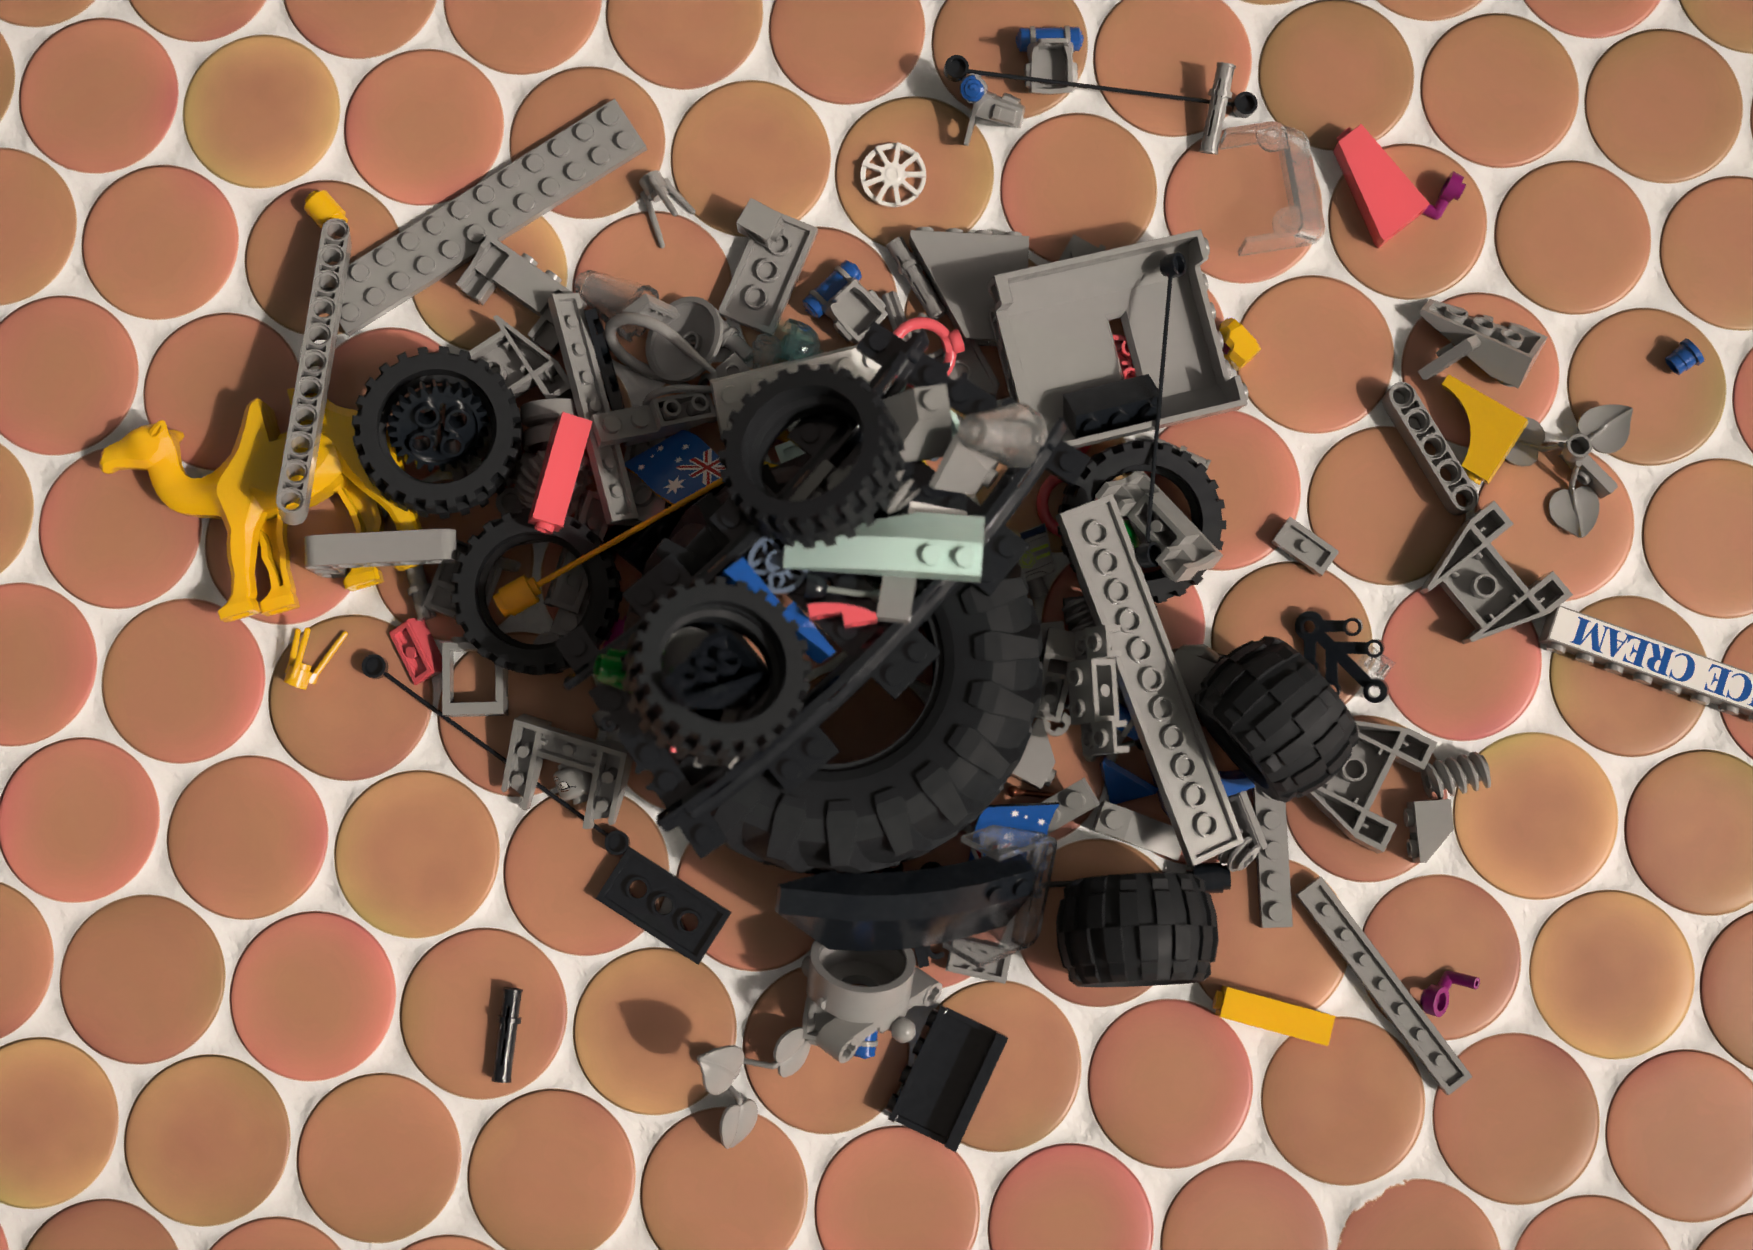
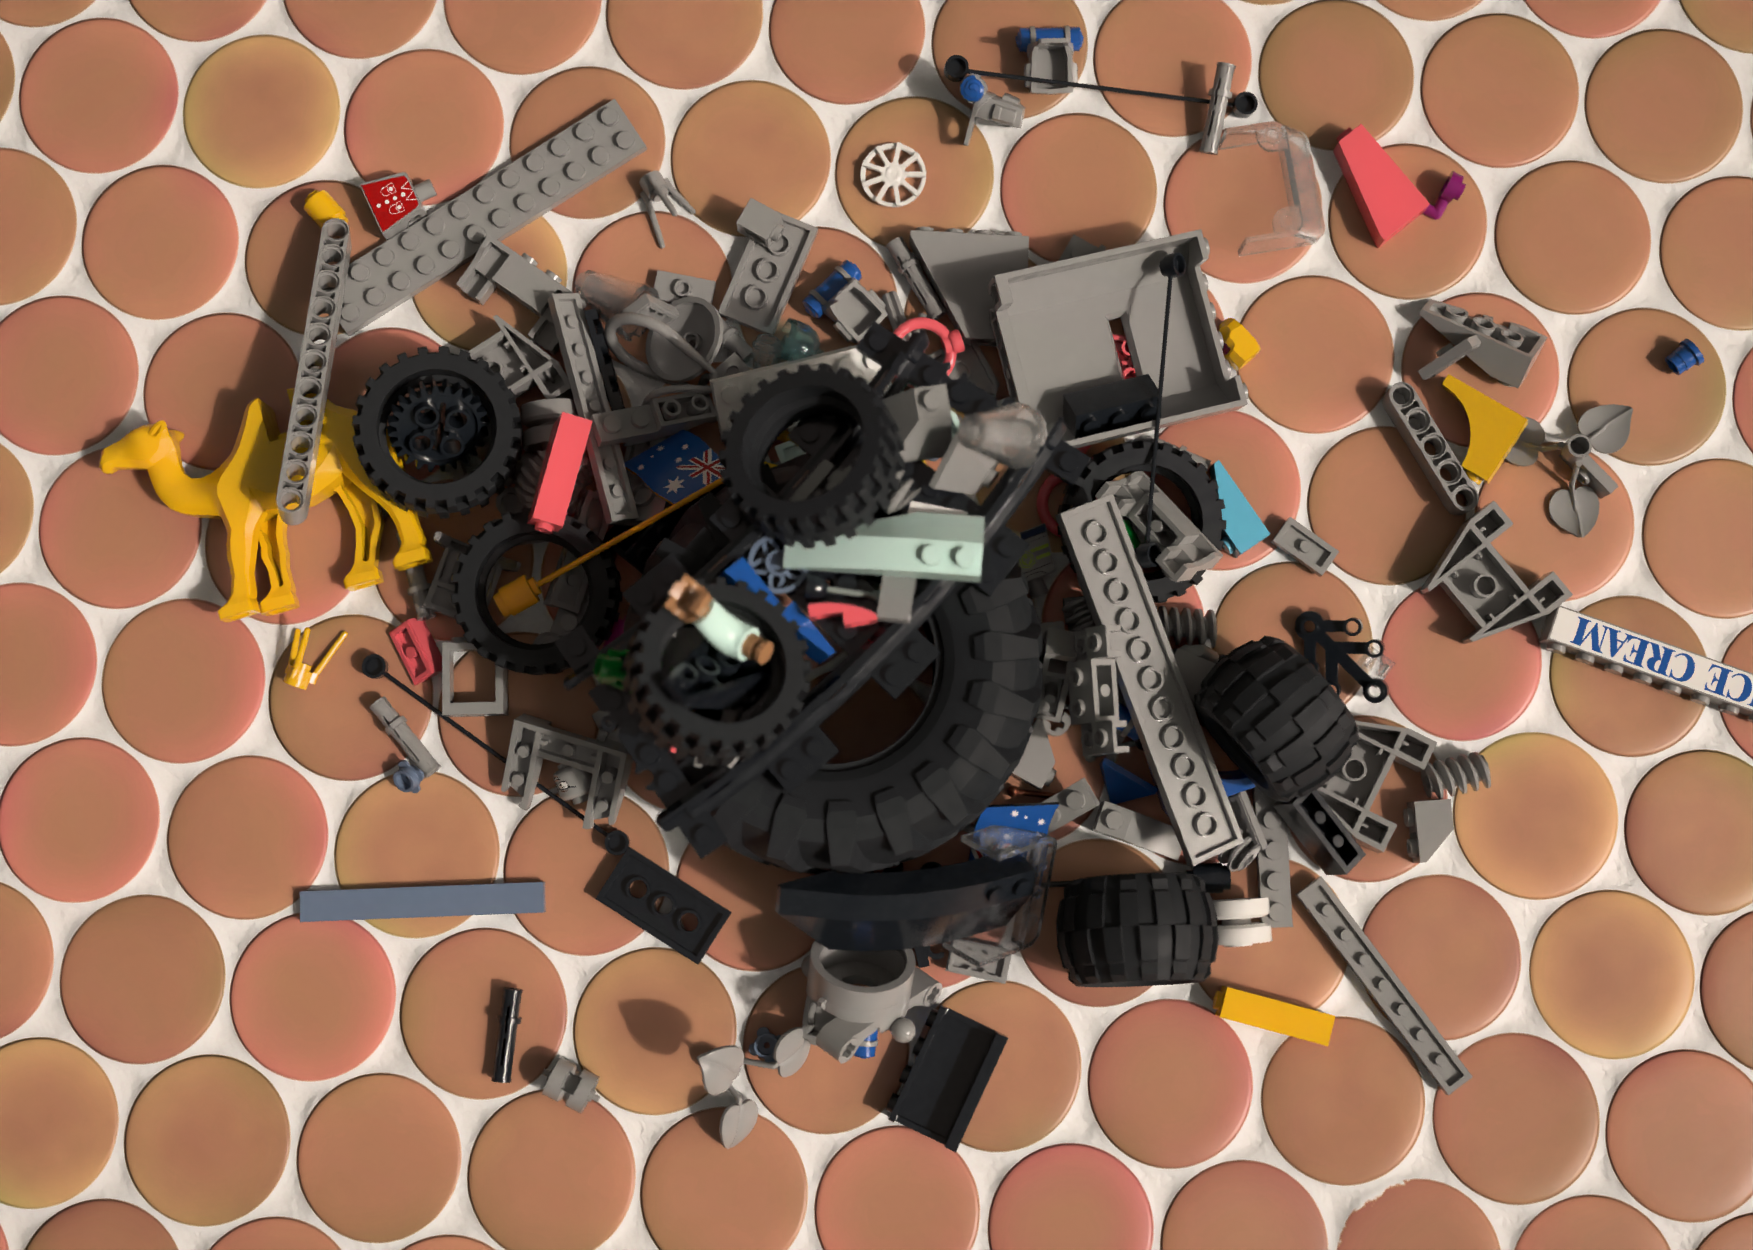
(333, 553): light grey beam -> none
(397, 202): none -> torso
(401, 732): none -> light grey pin
(408, 777): none -> sand blue plate
(422, 901): none -> sand blue tile
(571, 1085): none -> light grey wheel
(676, 286): none -> light grey plate
(724, 631): none -> piece
(758, 1048): none -> sand blue plate
(1189, 626): none -> light grey piece
(1236, 923): none -> white wheel
(1242, 523): none -> medium azure slope
(1321, 833): none -> black brick
(1436, 997): magenta plate -> none

